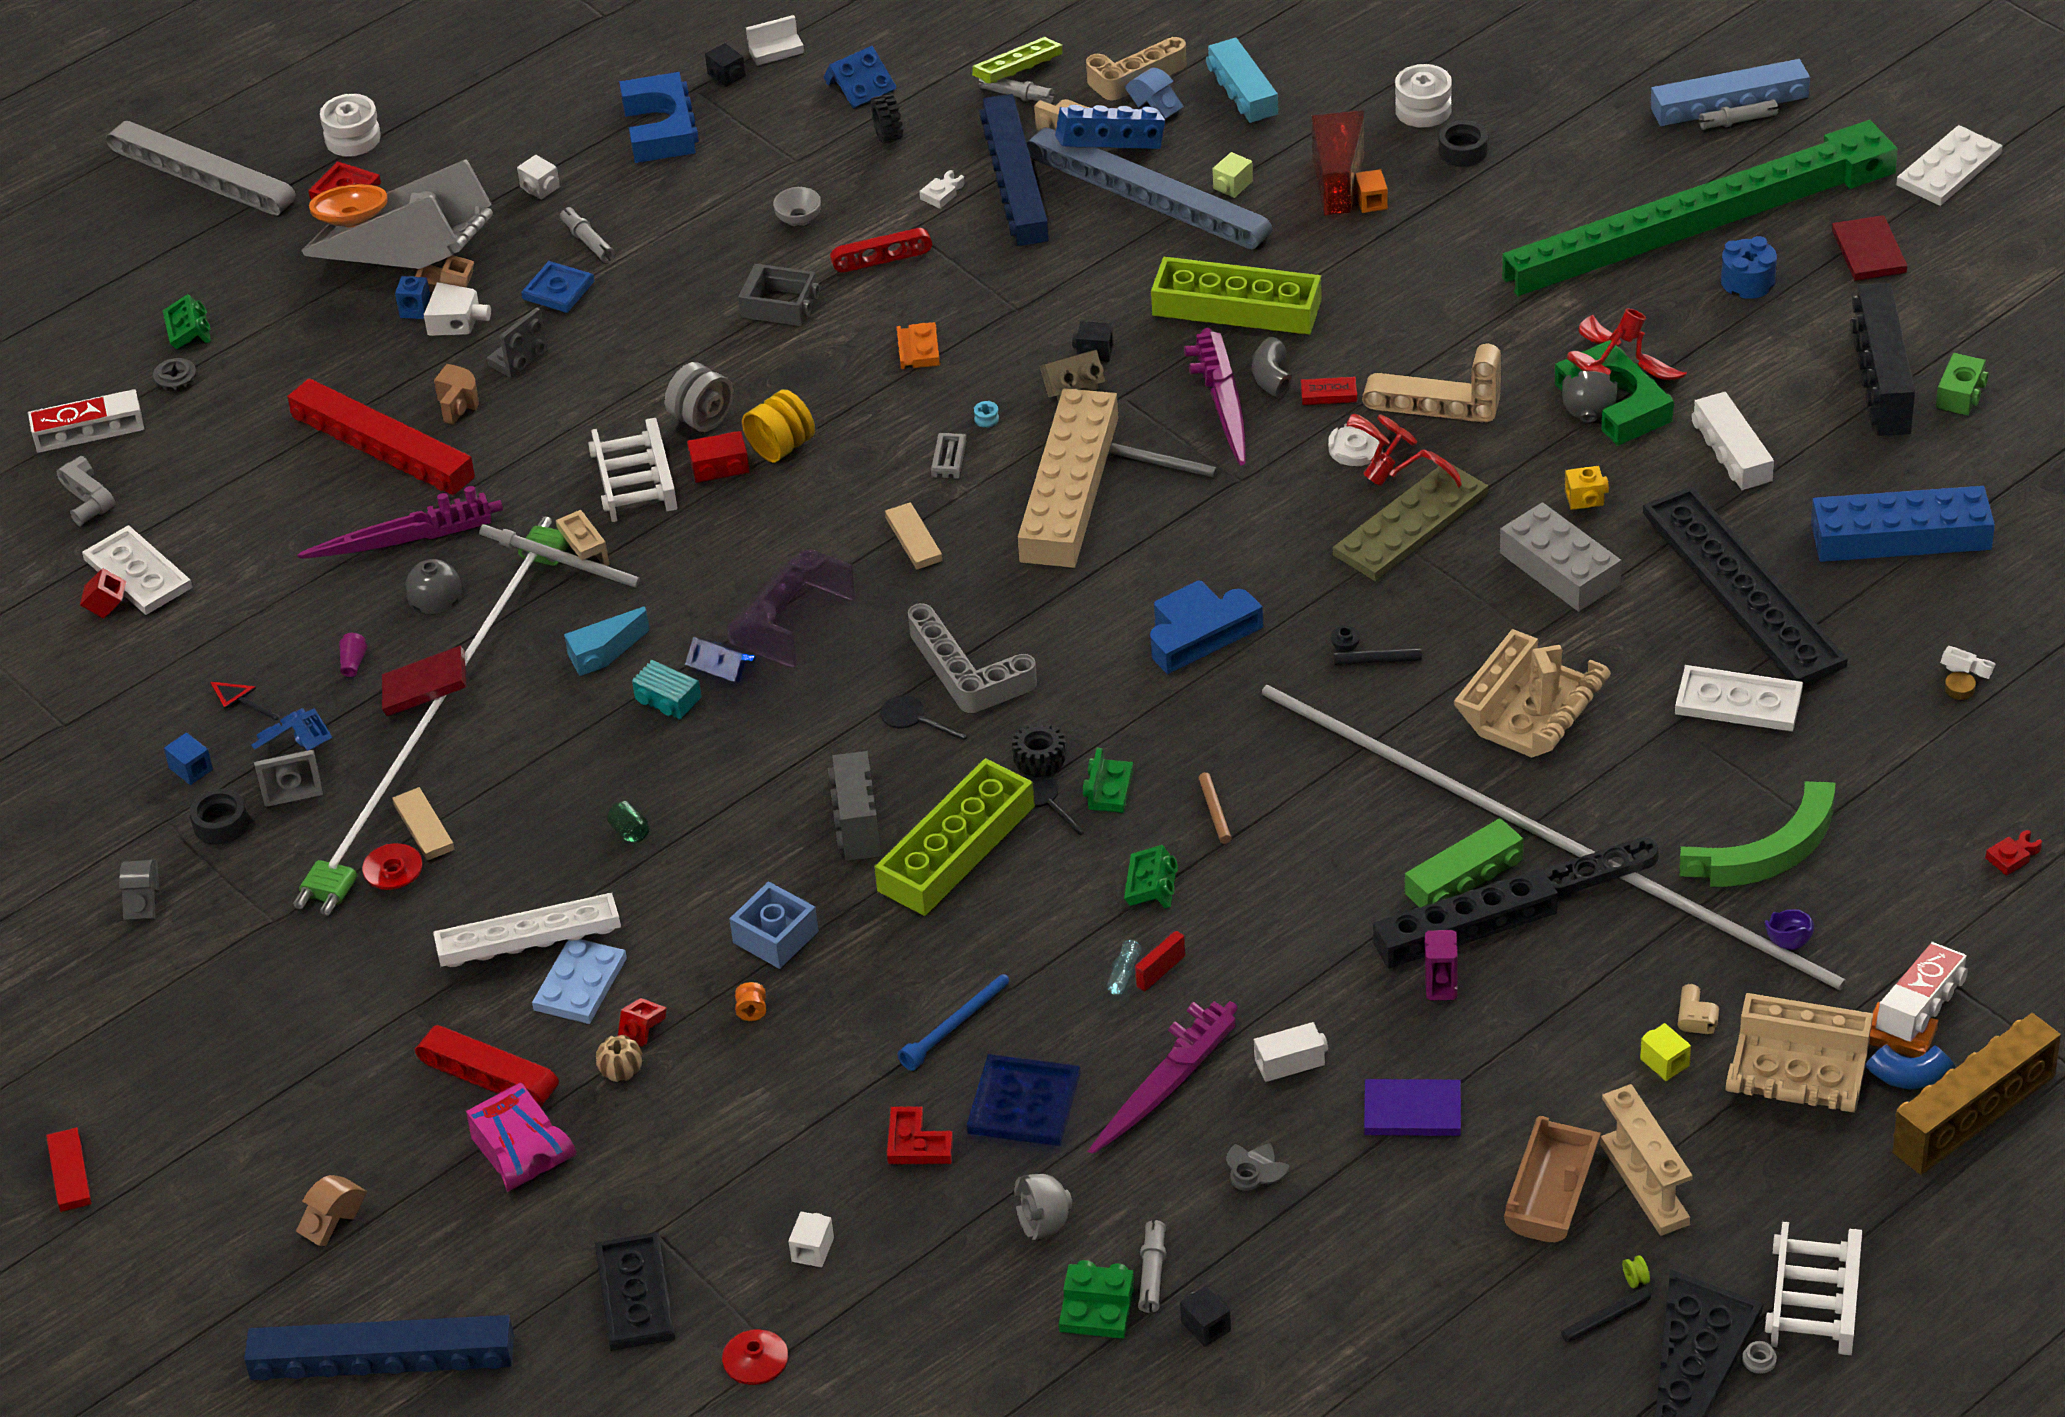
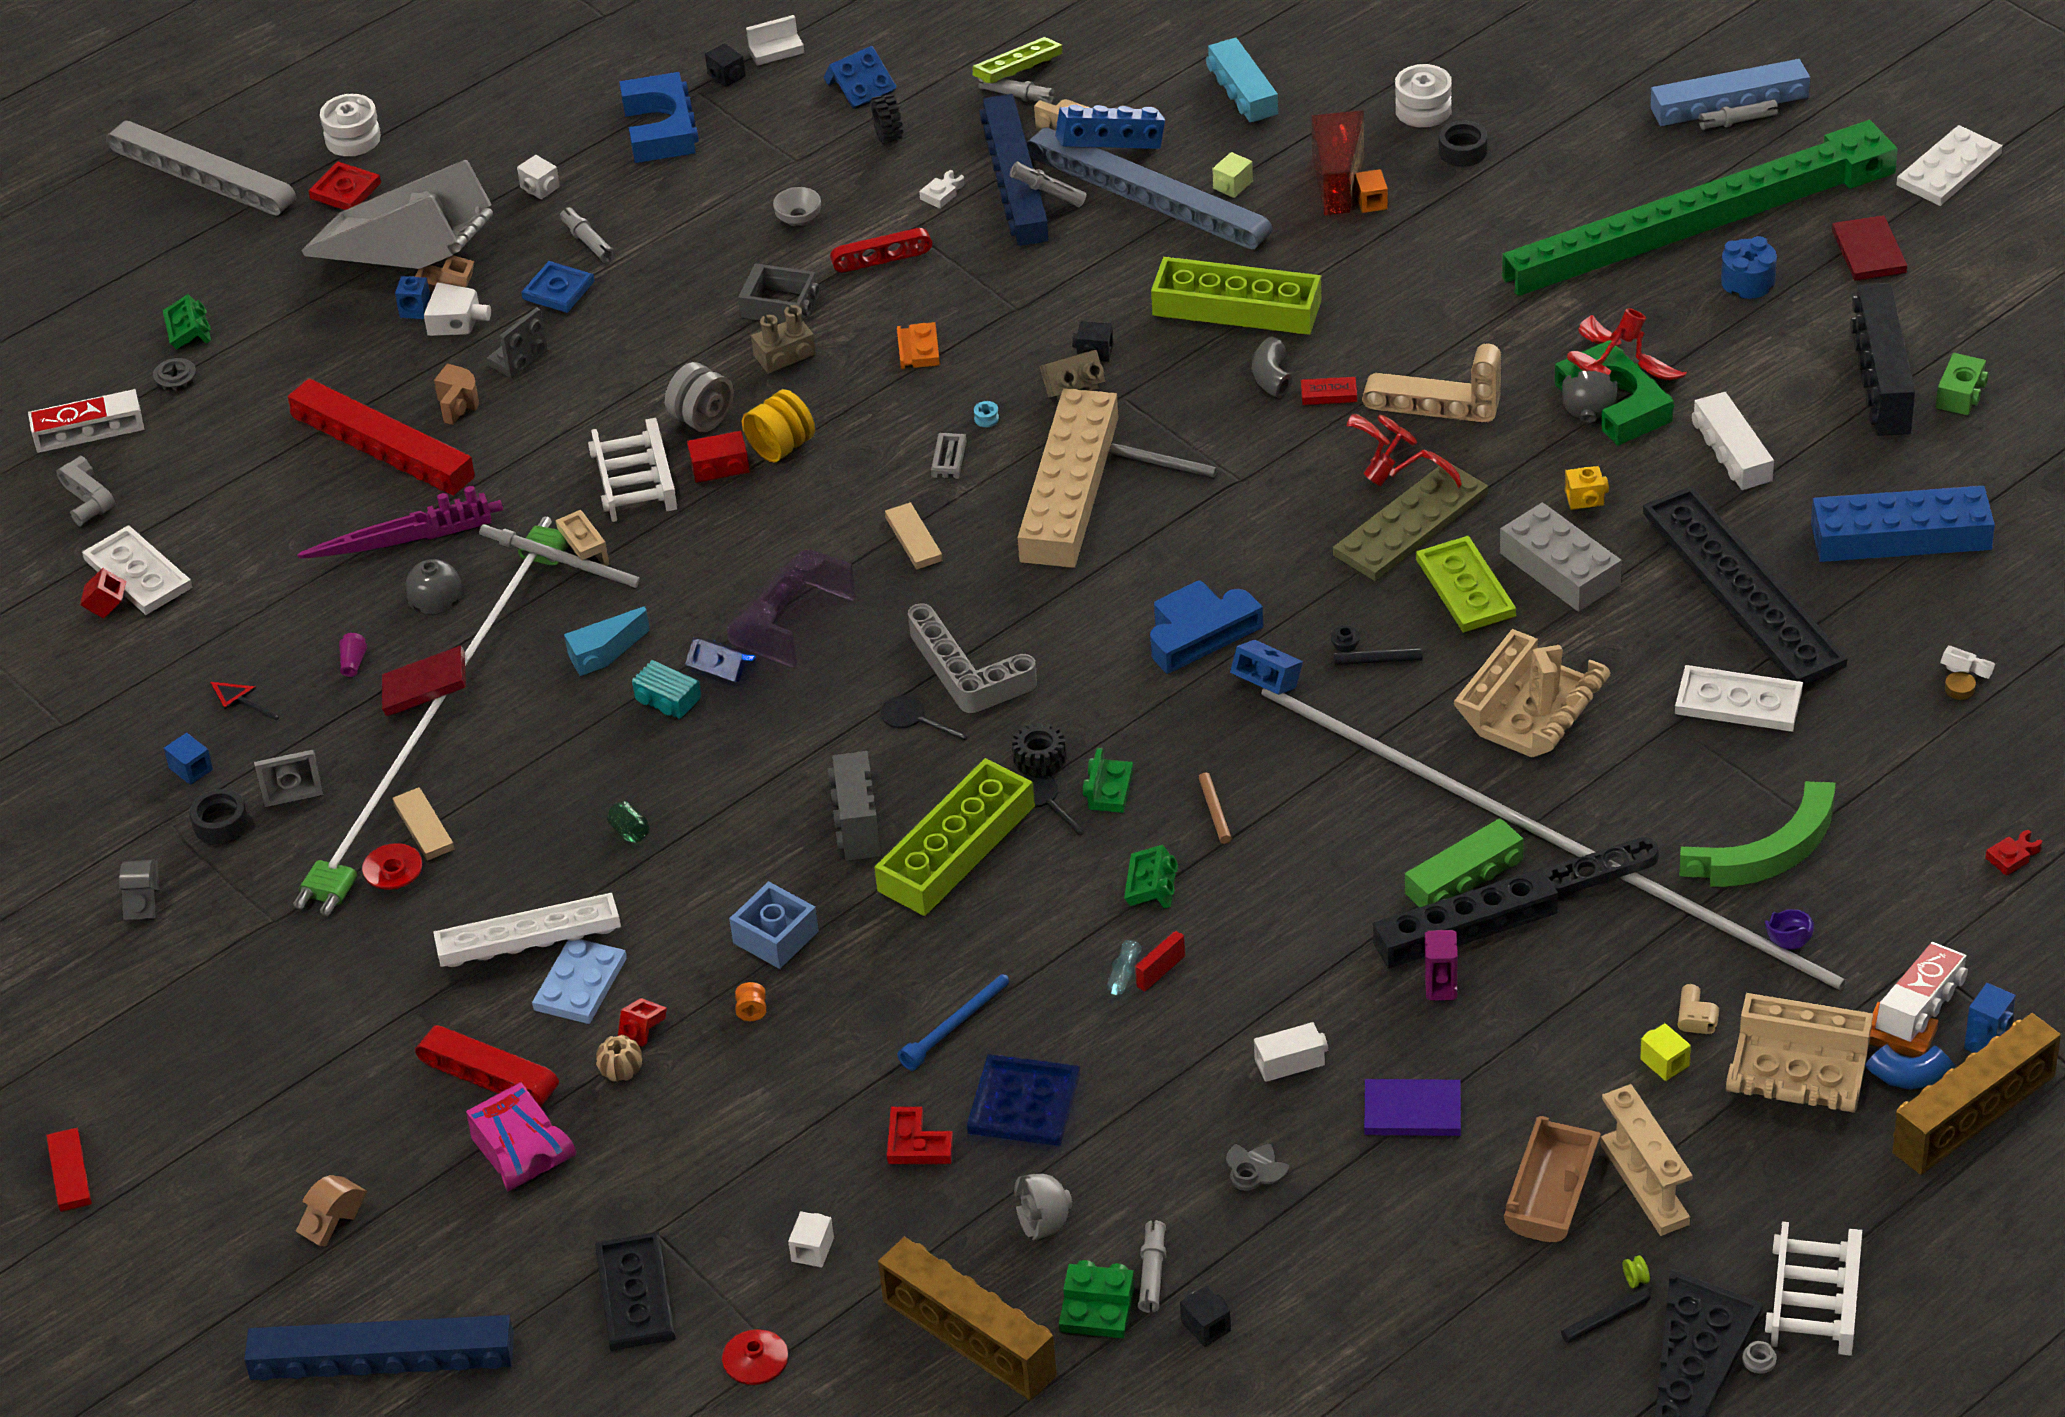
(308, 728): blue bracket -> none
(348, 204): orange dish -> none
(783, 343): none -> dark tan brick
(968, 1318): none -> pearl gold brick
(1038, 180): none -> light grey pin
(1110, 77): tan beam -> none
(1155, 89): medium blue brick -> none
(1186, 1055): magenta piece -> none
(1218, 374): magenta piece -> none
(1266, 667): none -> blue brick
(1352, 446): white tile -> none
(1465, 584): none -> lime plate
(1988, 1017): none -> blue brick

